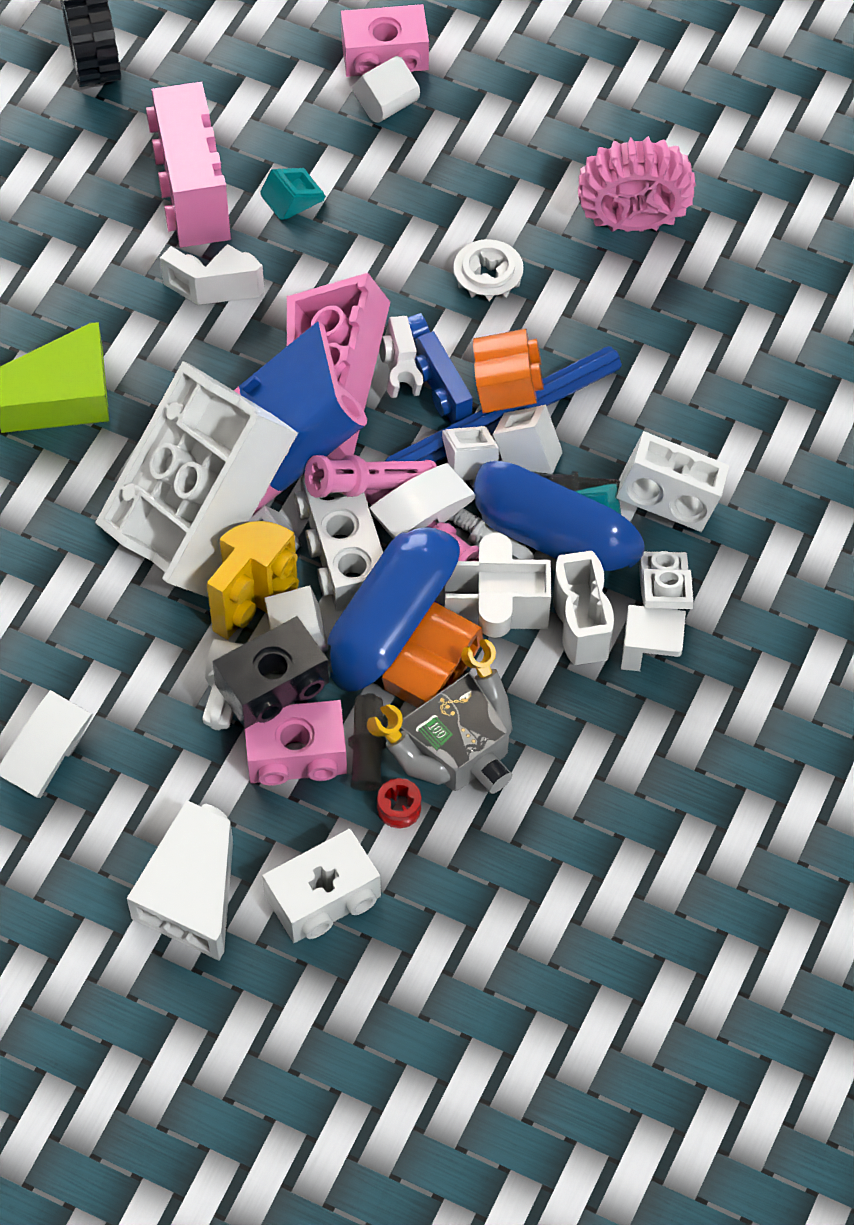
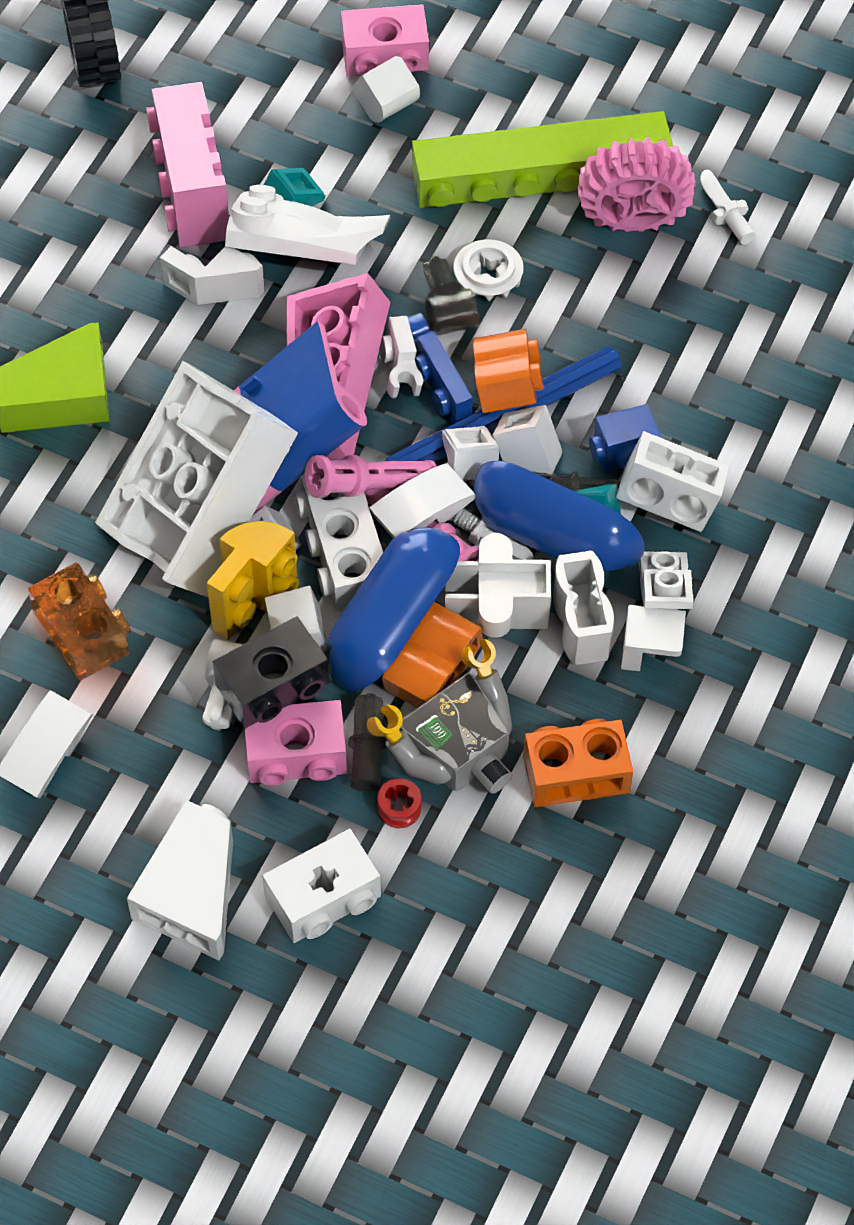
(72, 623): none -> clear orange brick
(271, 225): none -> white slope
(448, 304): none -> clear smoke axle
(520, 159): none -> lime brick
(581, 774): none -> orange brick
(618, 434): none -> brick
(728, 211): none -> white piece

